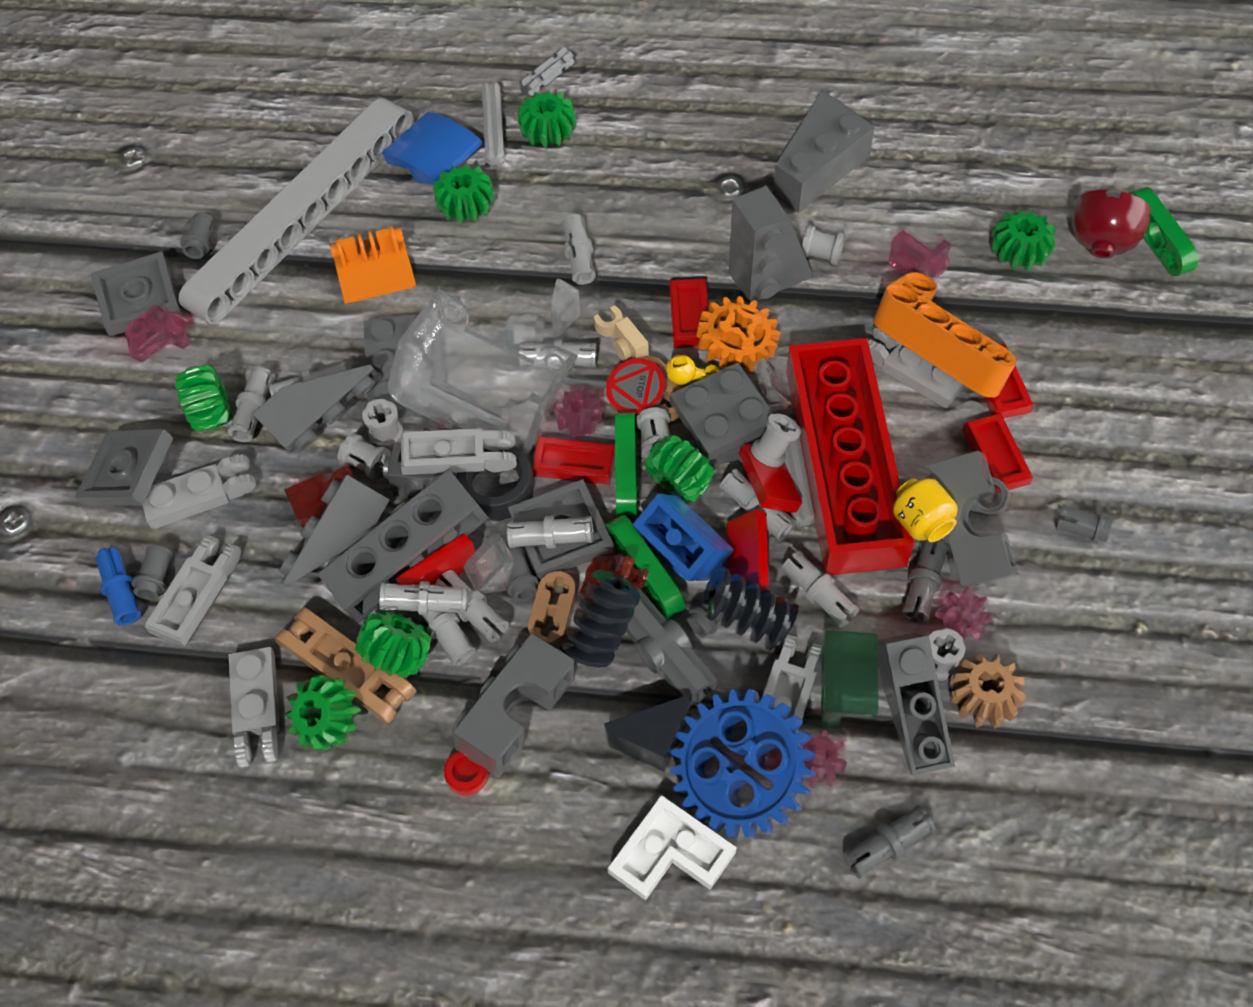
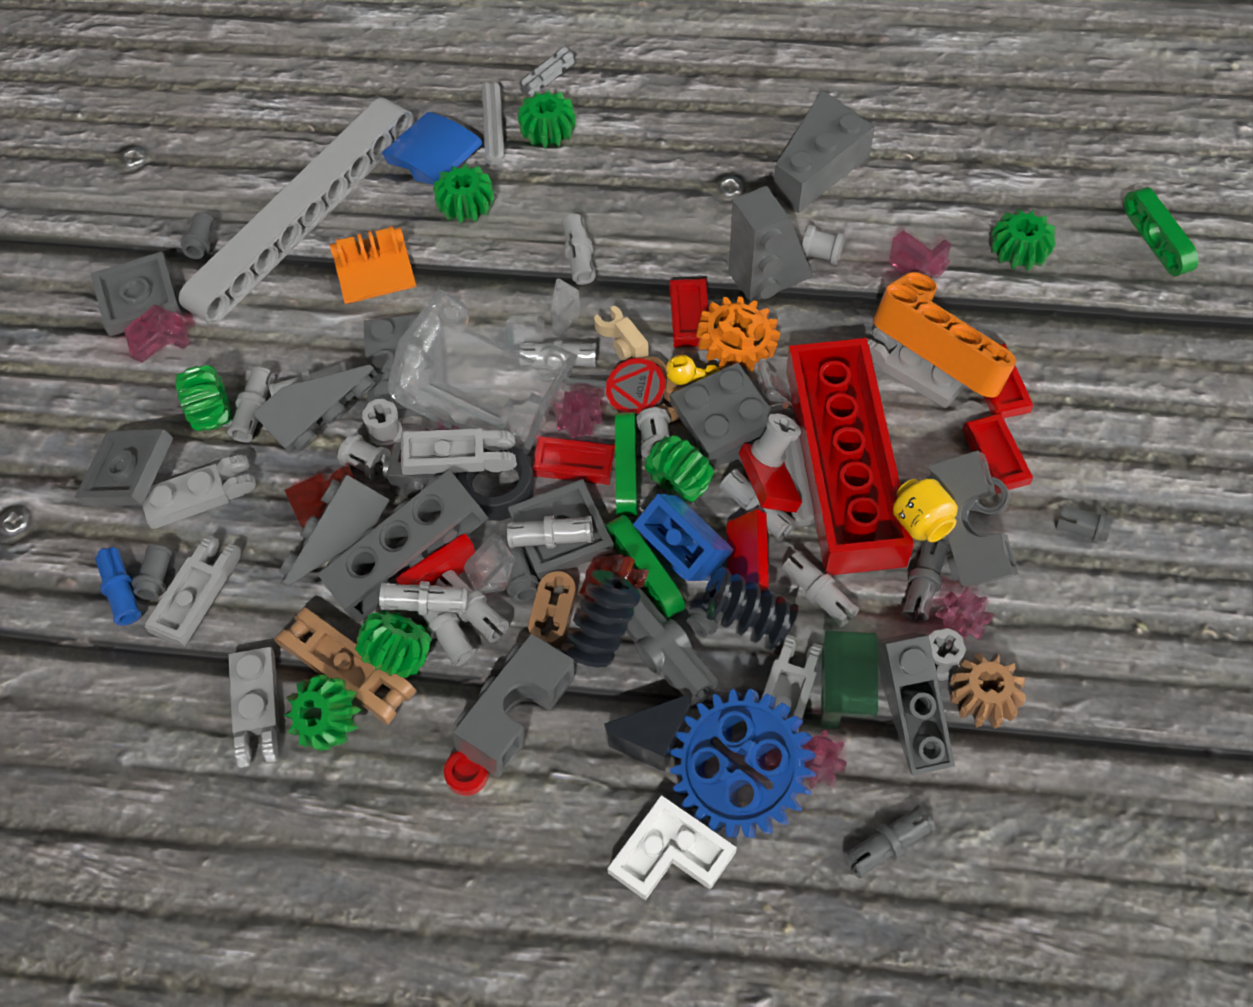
(1110, 223): dark red cylinder -> none

